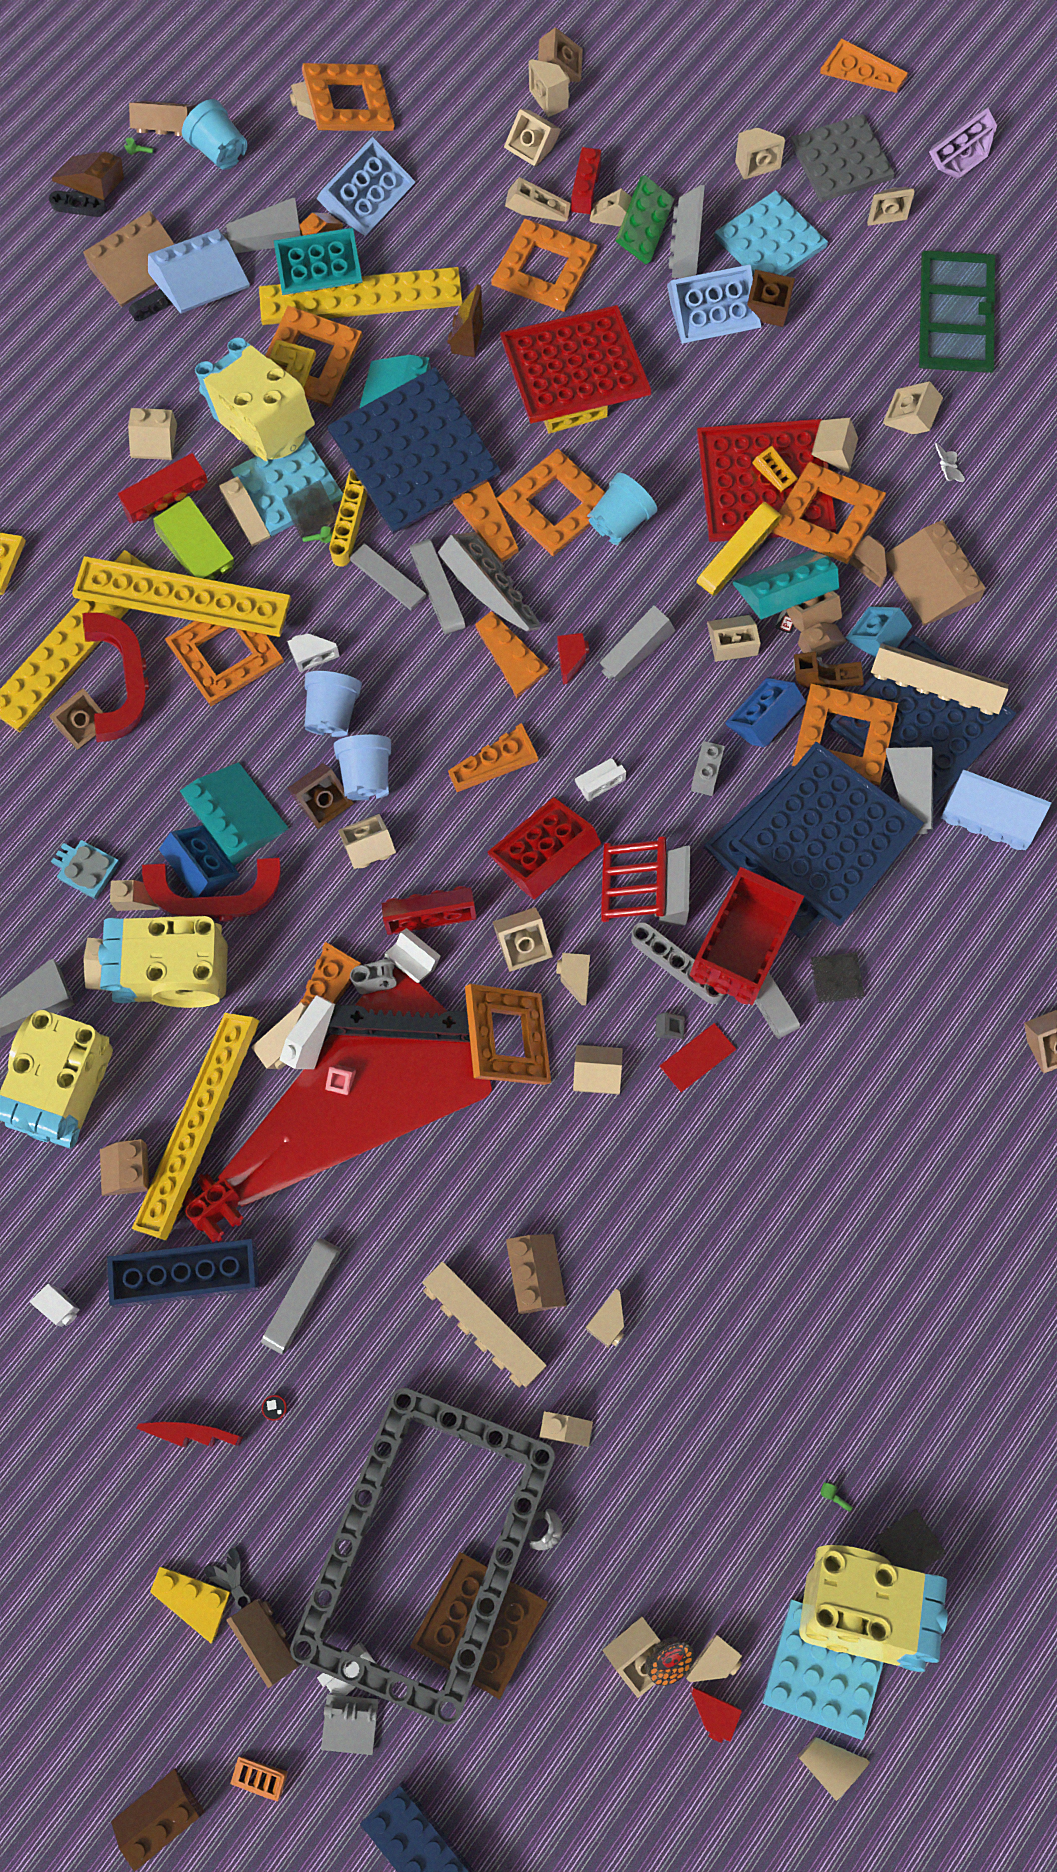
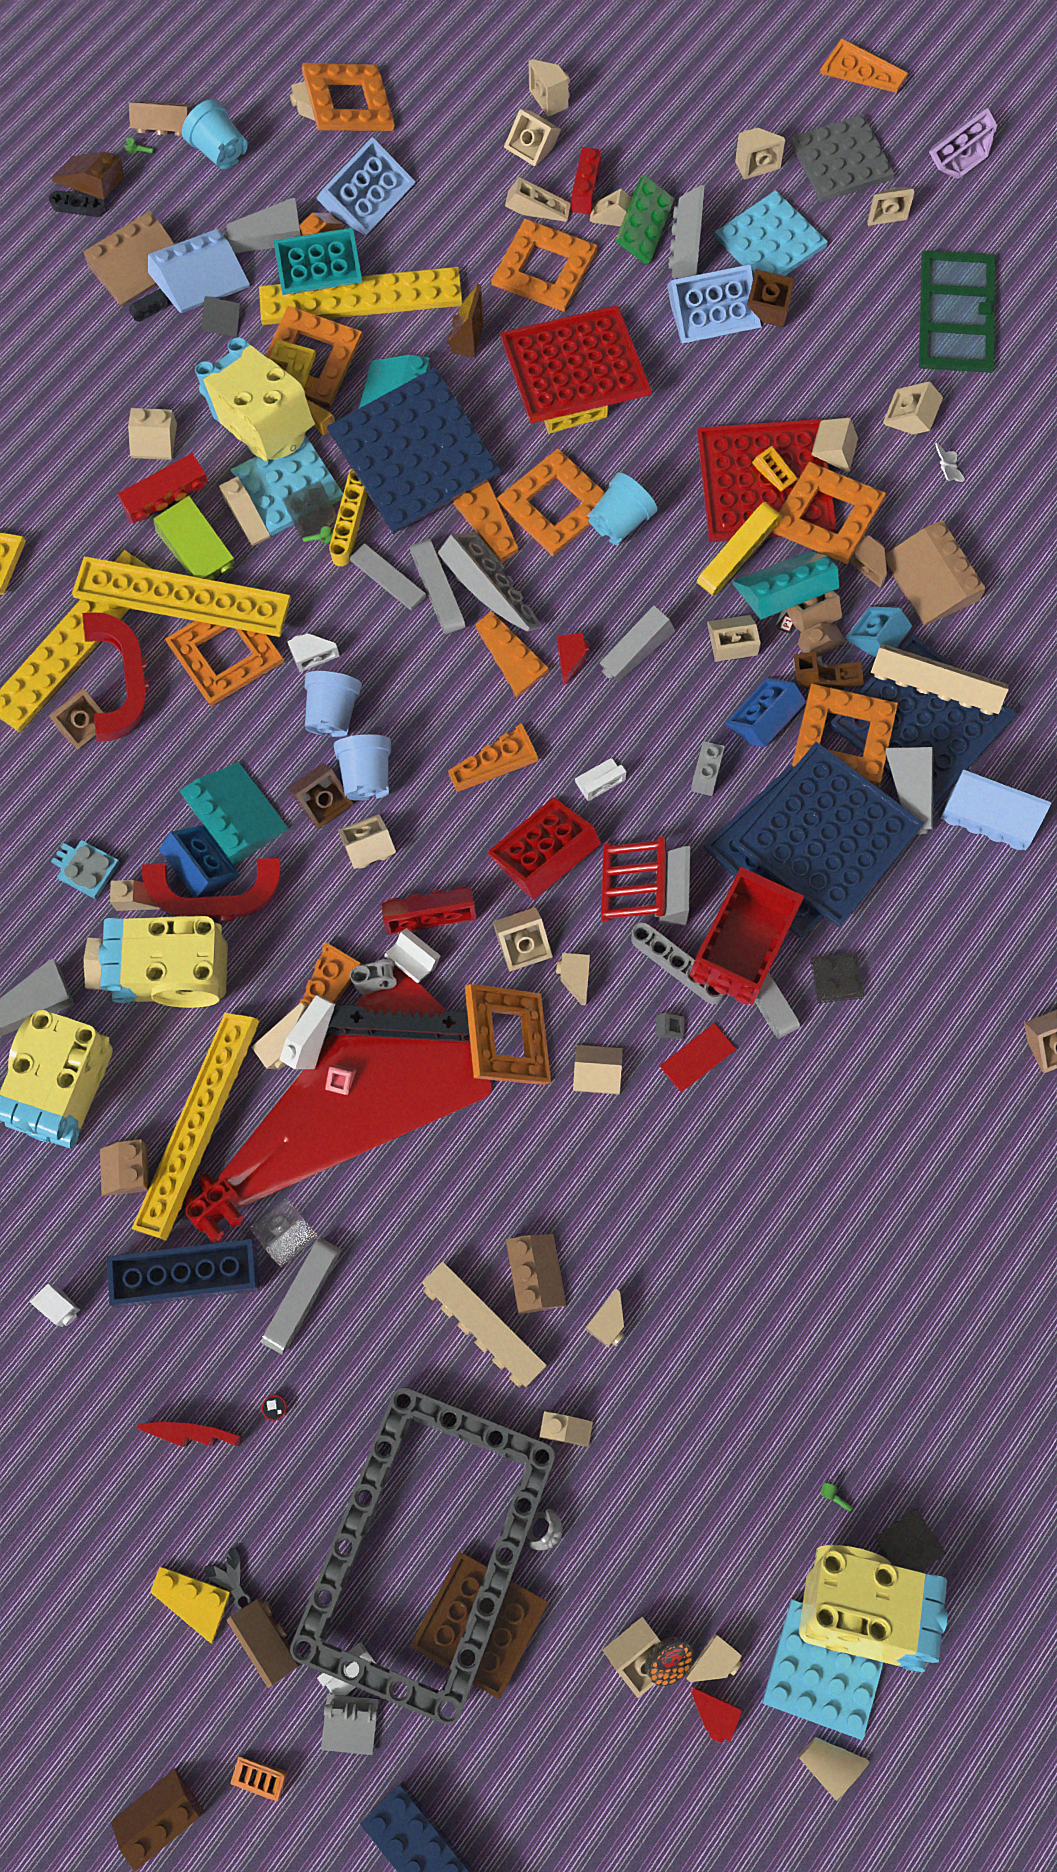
(220, 316): none -> dark grey sticker
(283, 1232): none -> clear slope
(321, 417): none -> light orange slope
(561, 50): medium nougat slope -> none

